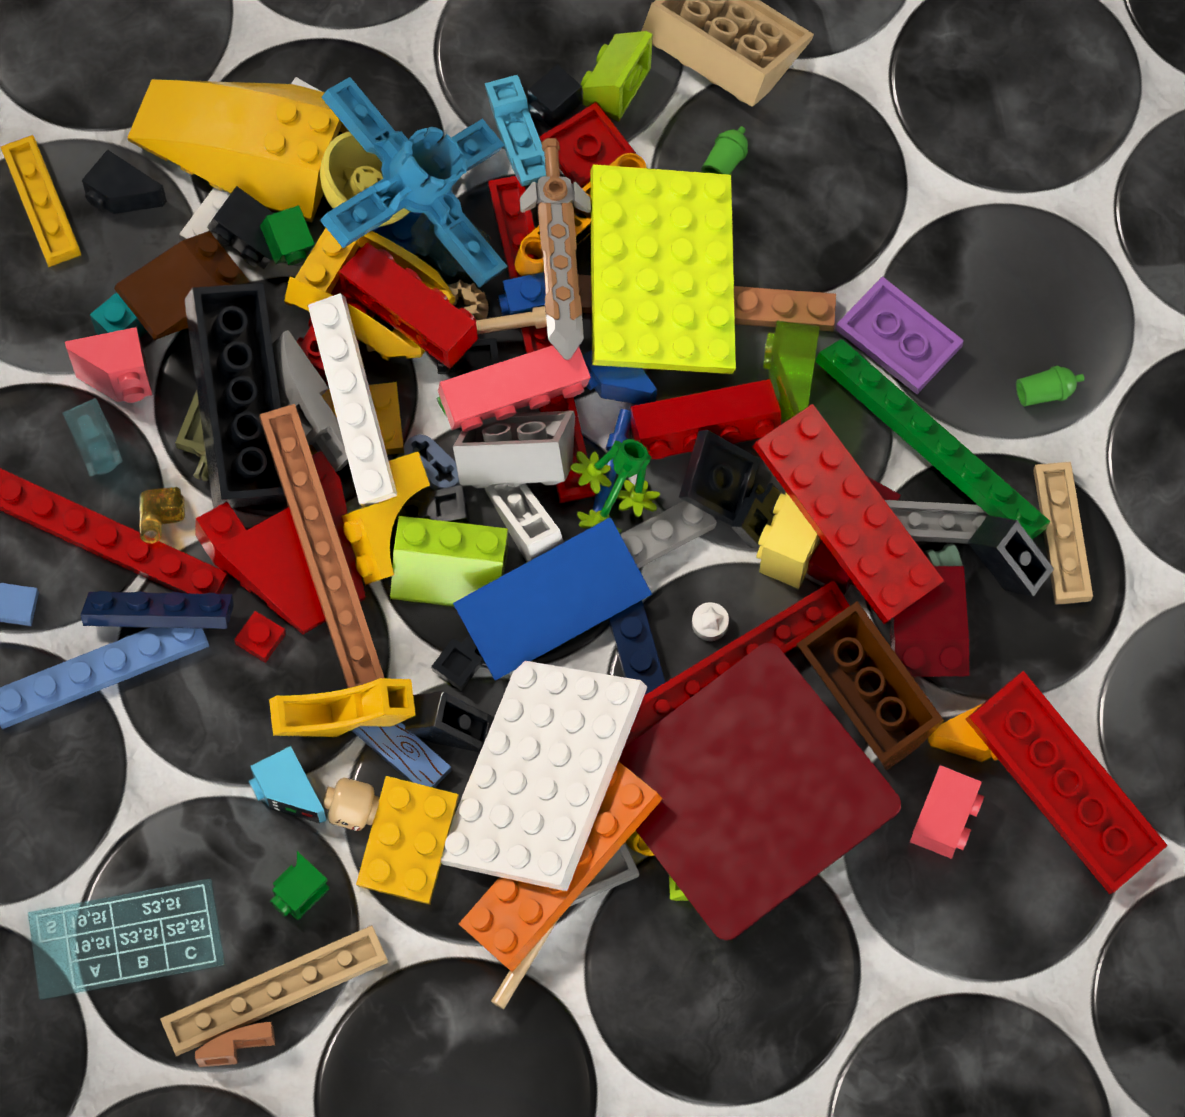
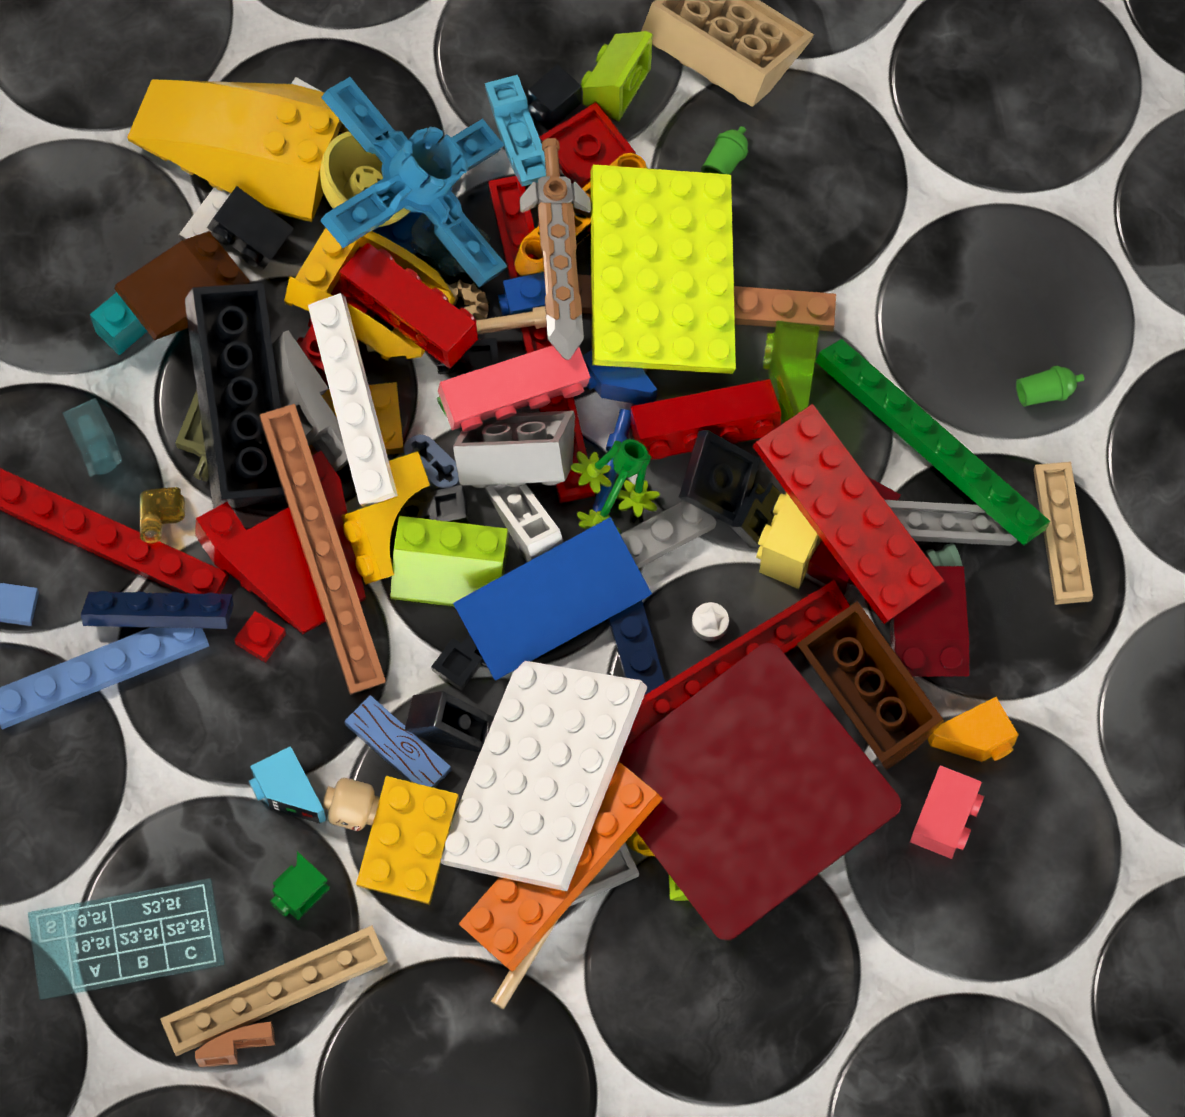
(40, 201): yellow tile -> none
(112, 364): coral slope -> none
(121, 186): black slope -> none
(287, 236): green brick -> none
(337, 712): yellow arch -> none
(899, 335): medium lavender plate -> none
(1010, 555): black brick -> none
(1066, 782): red plate -> none

